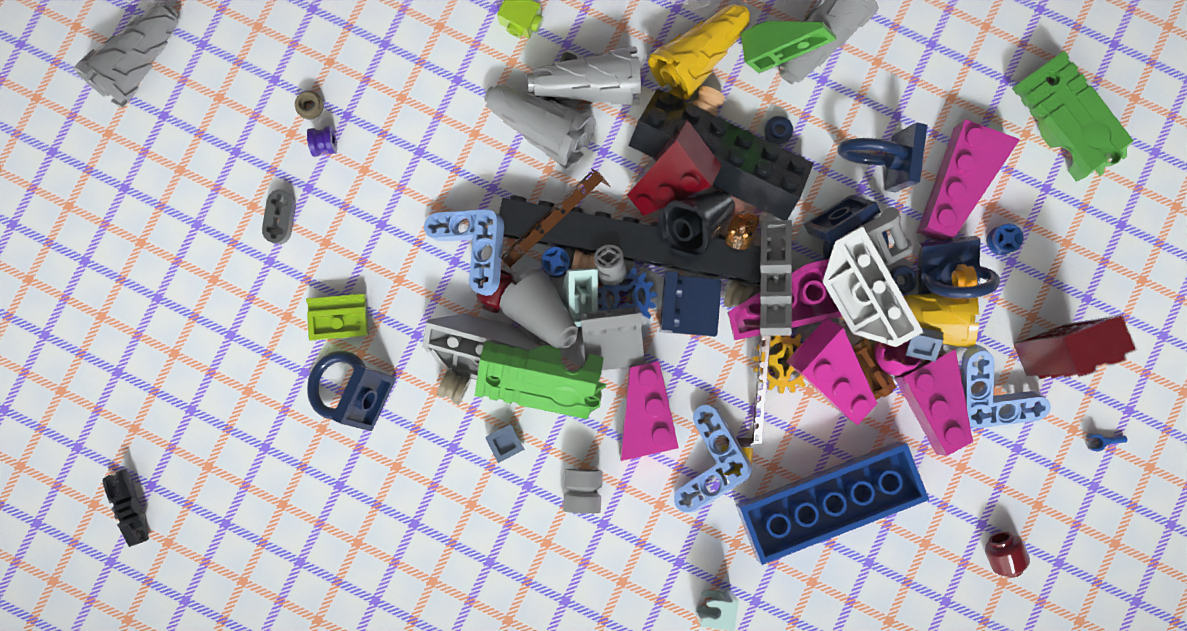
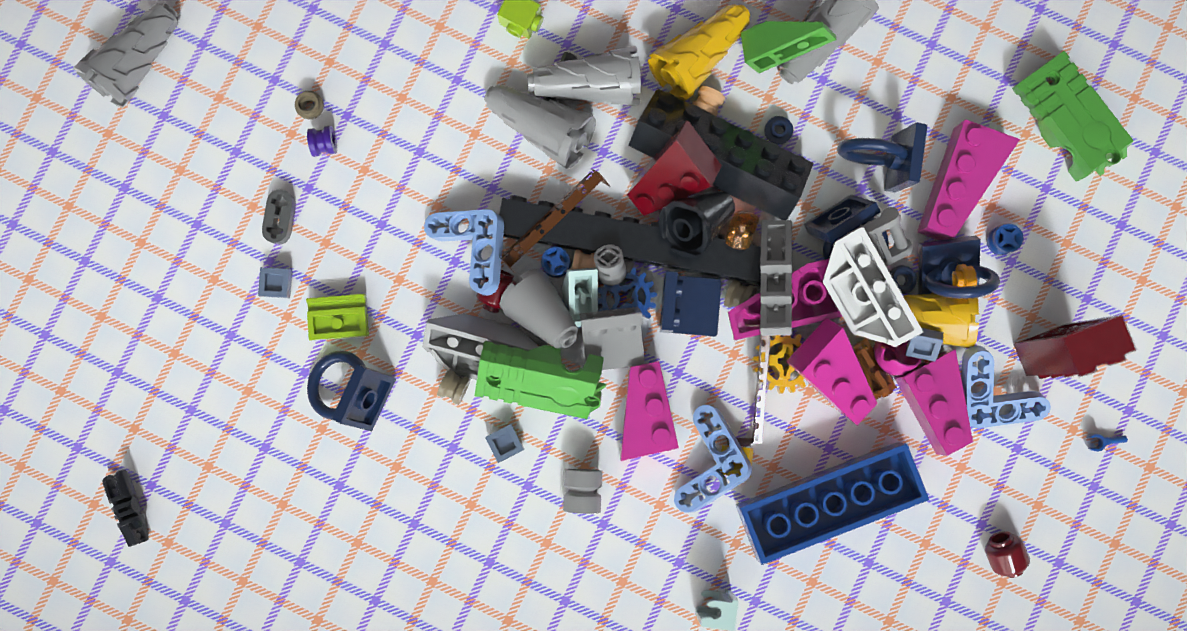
(275, 282): none -> sand blue plate

